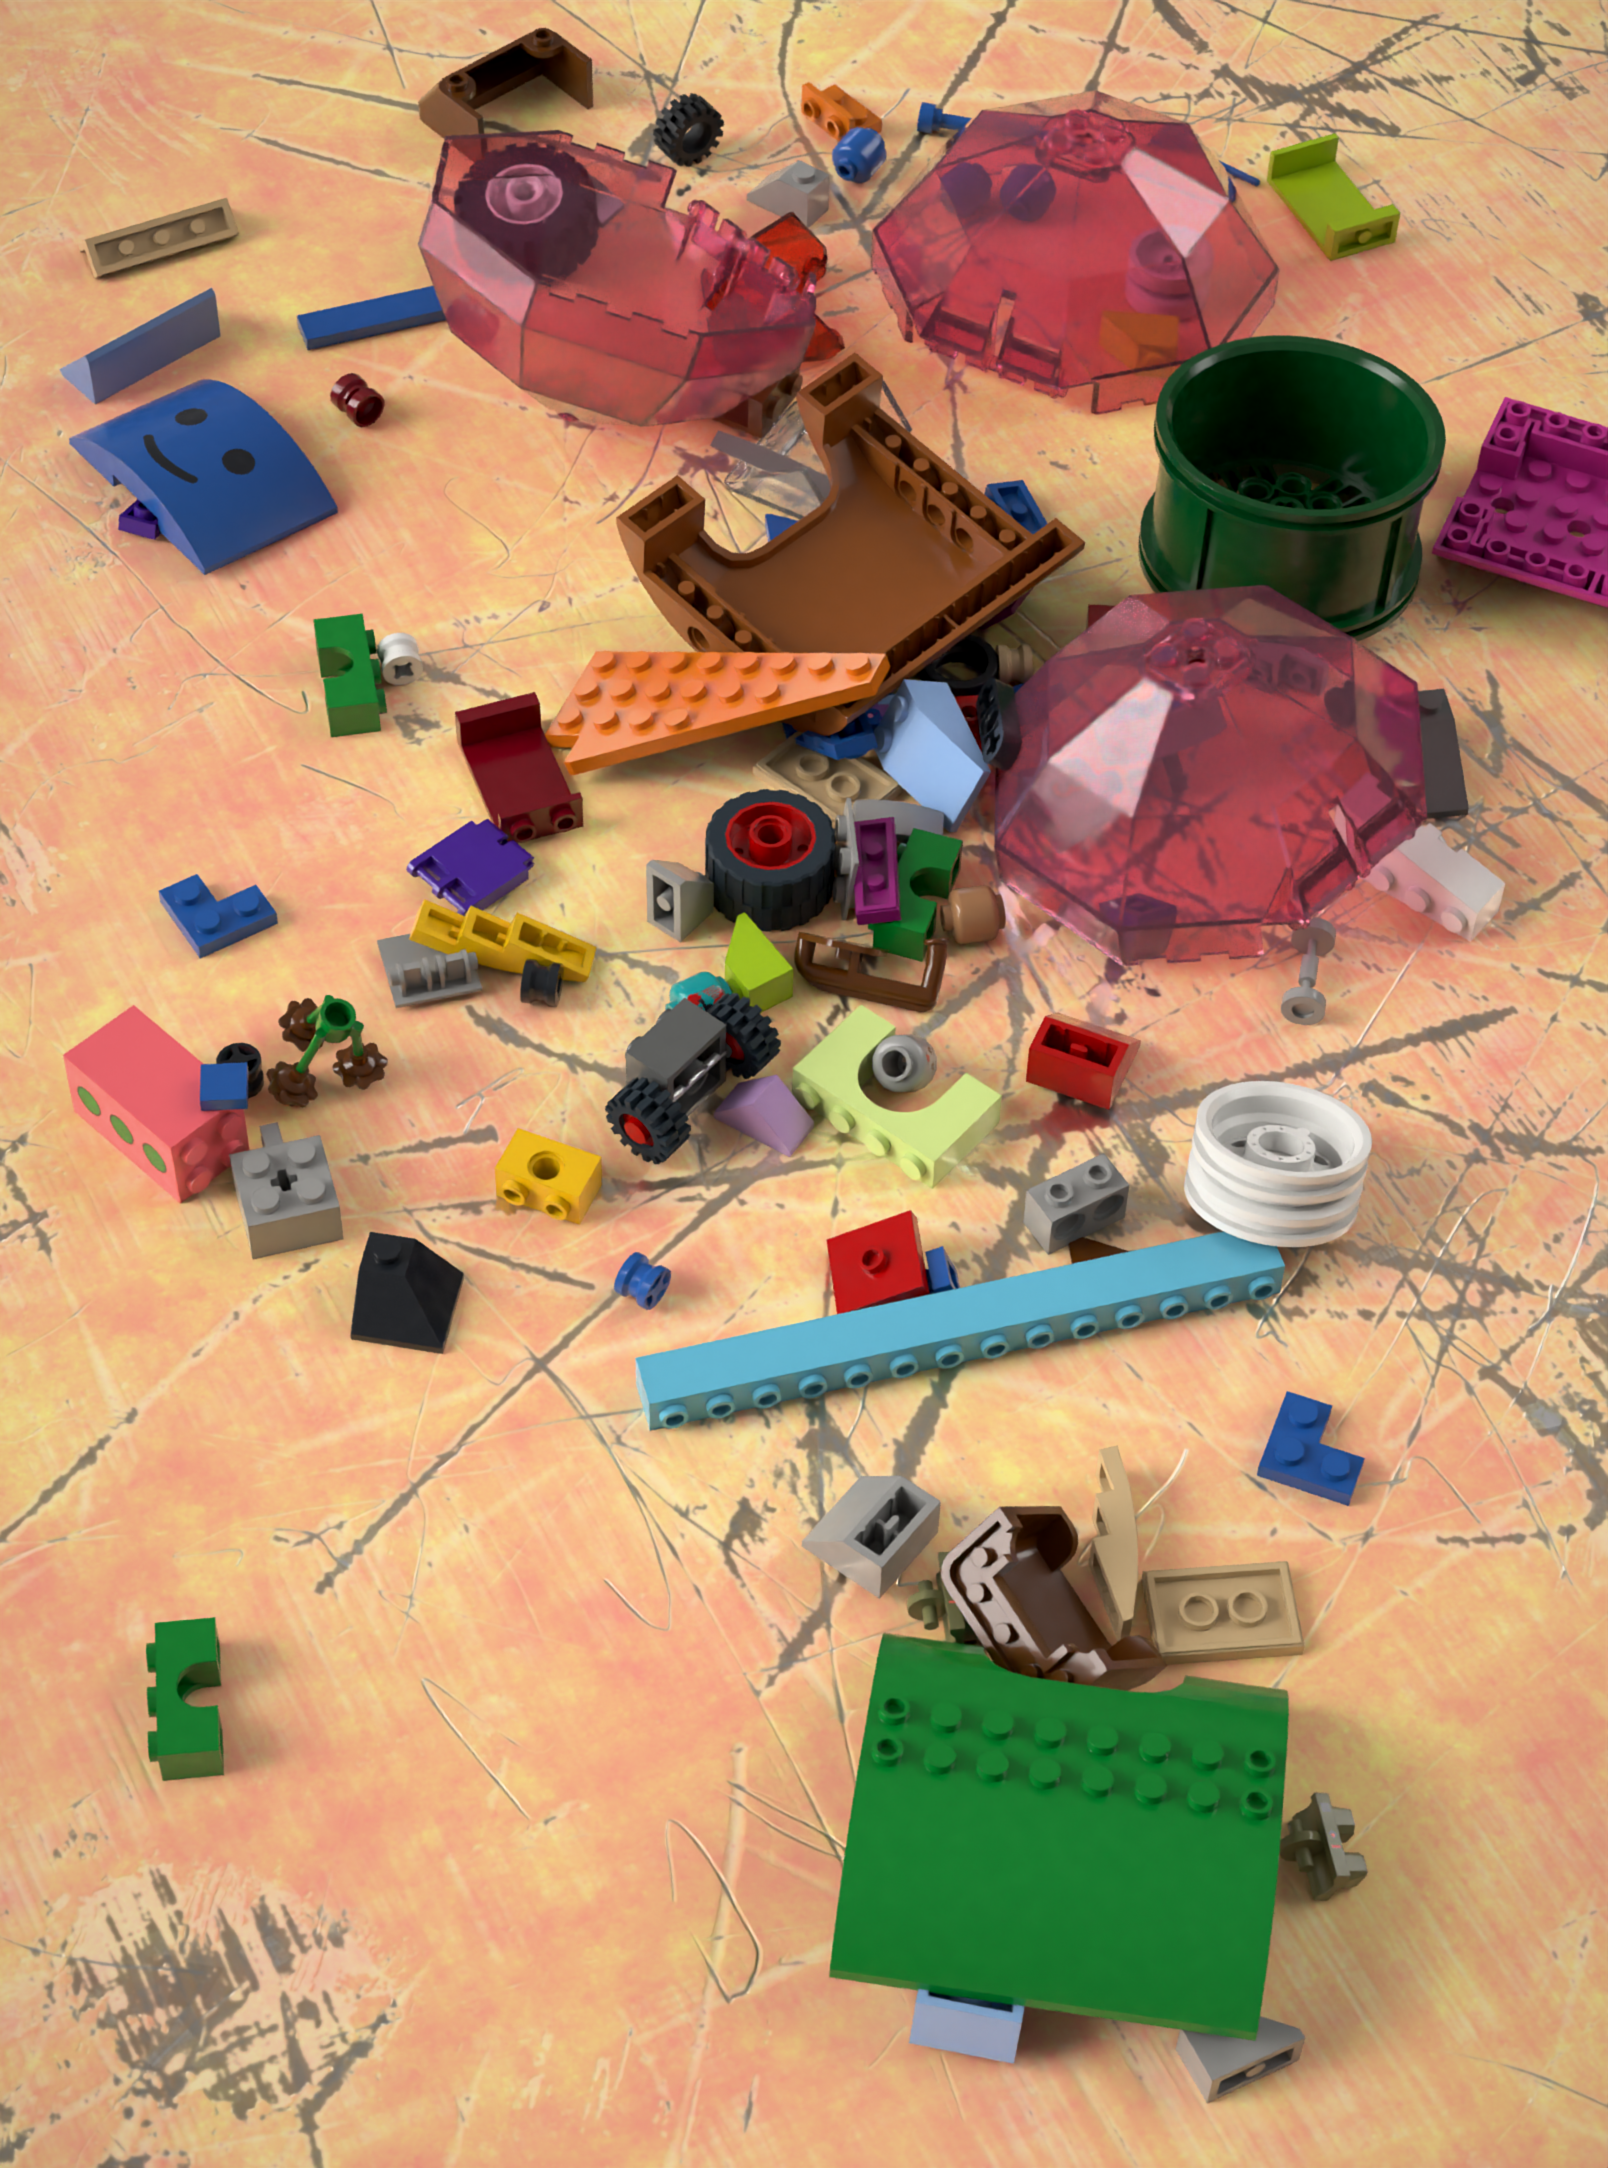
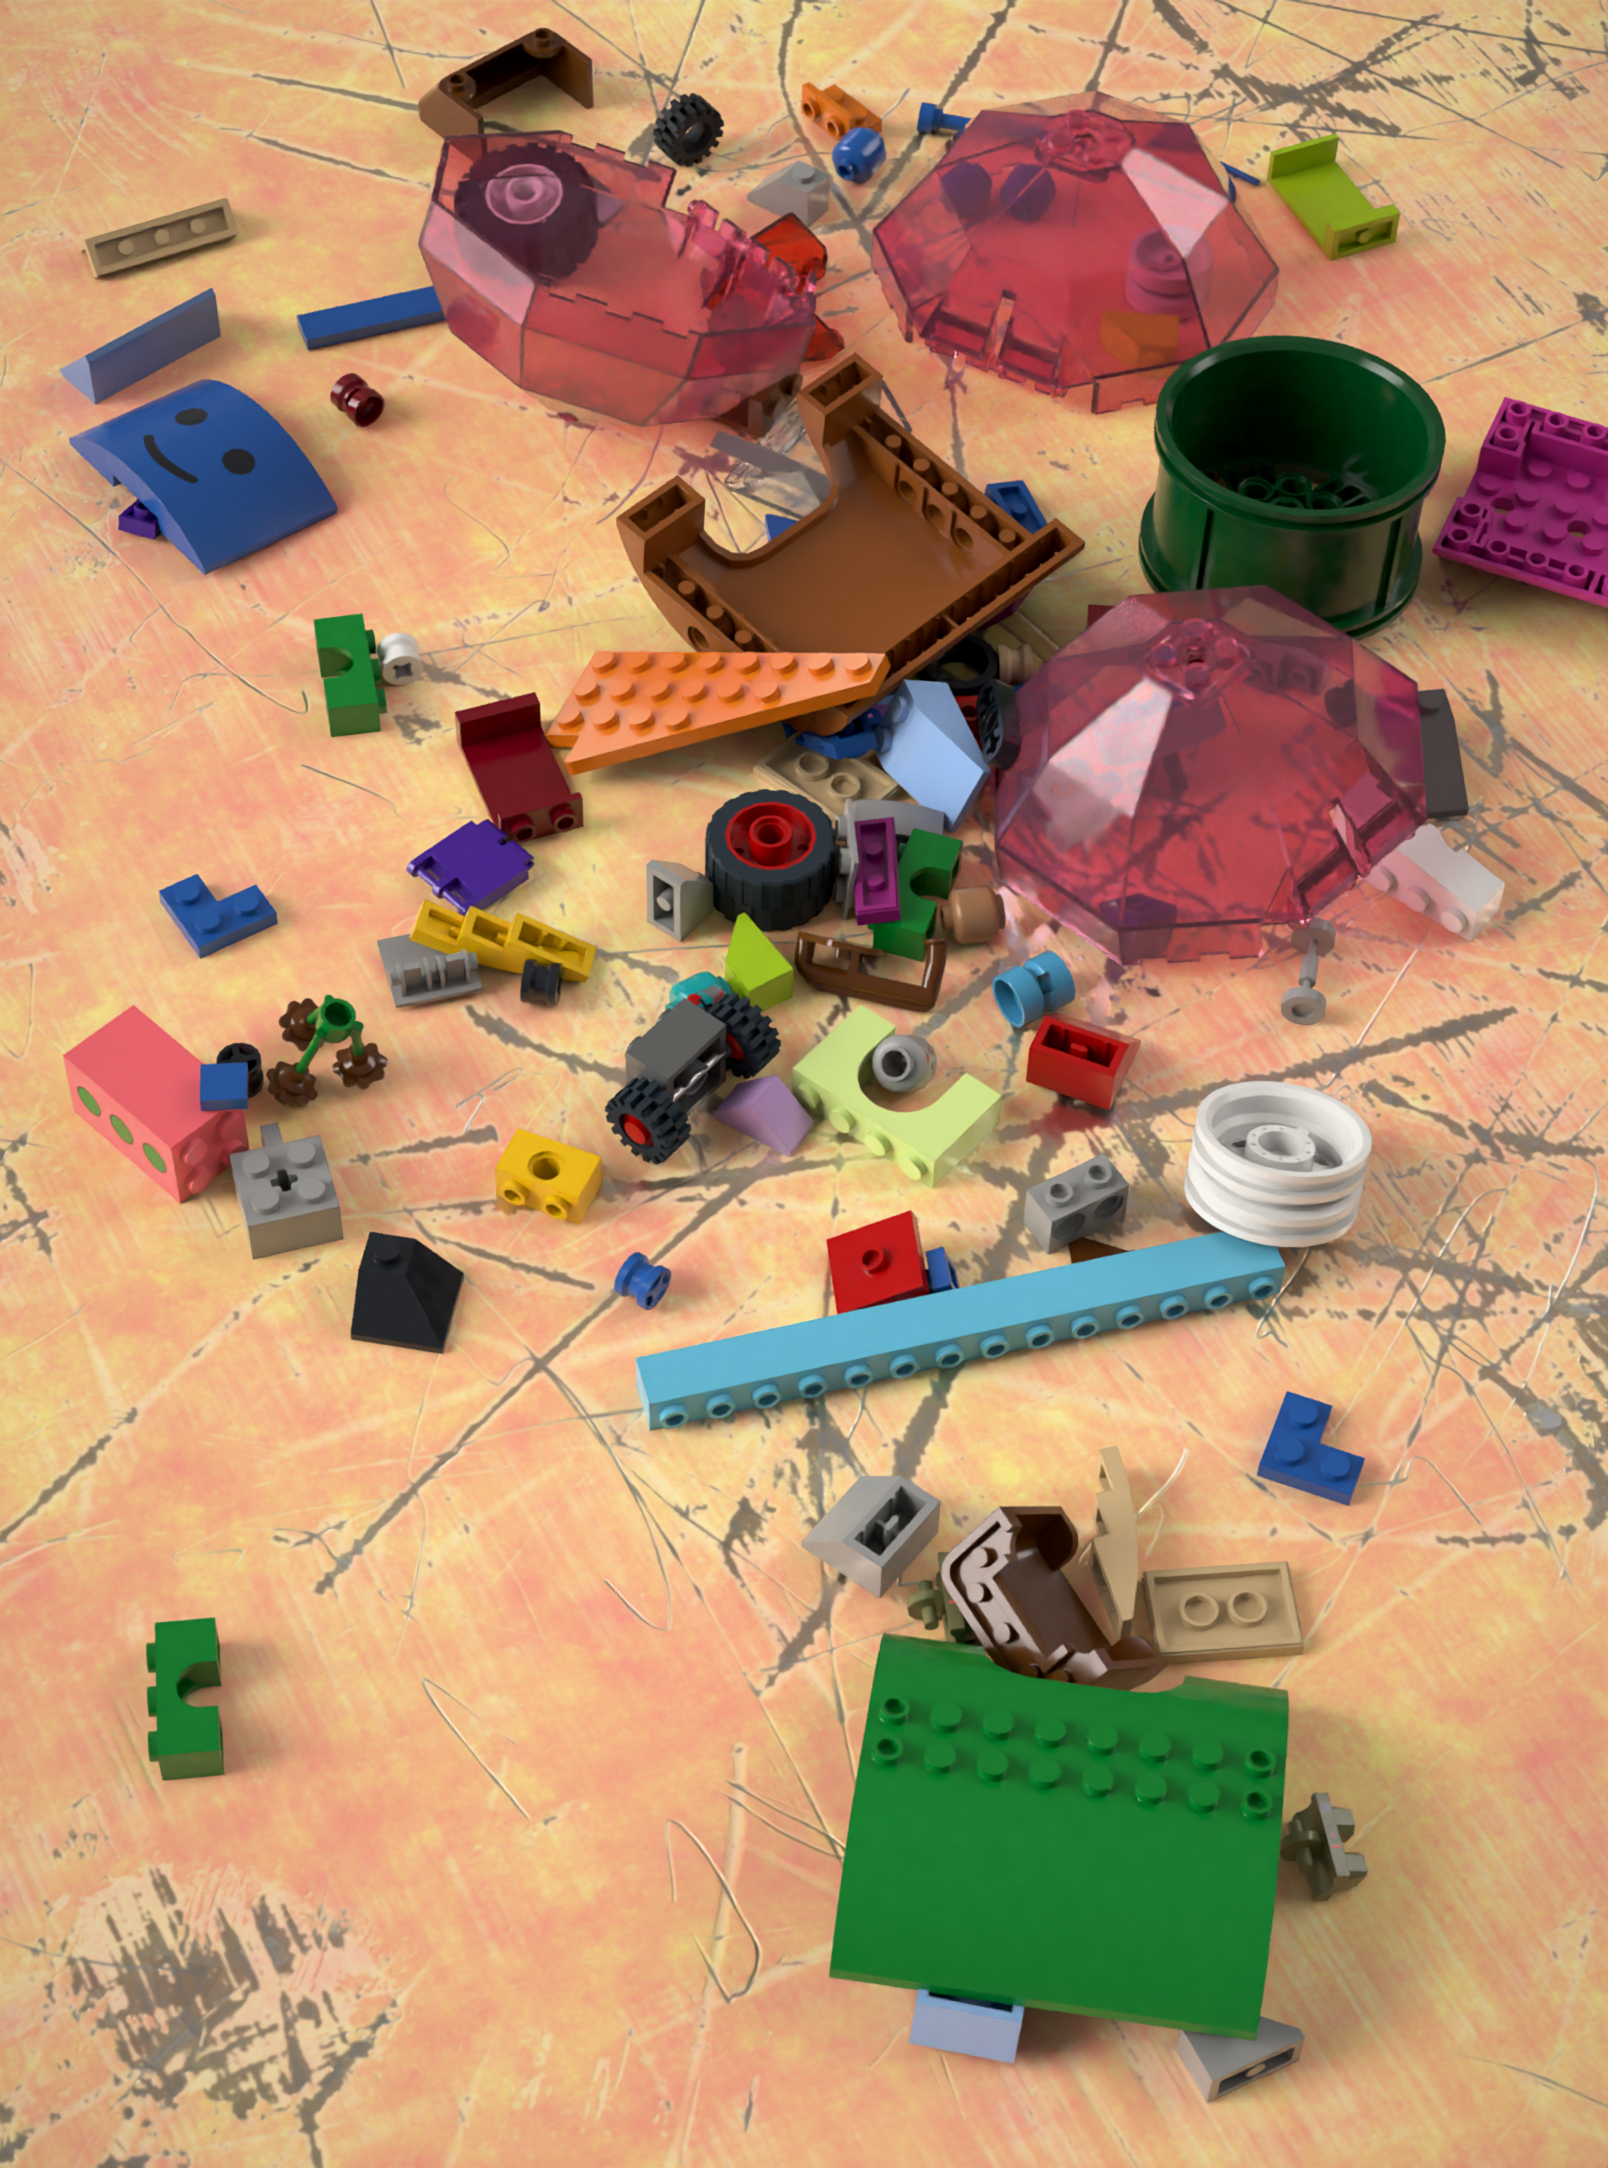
(1036, 987): none -> dark azure wheel

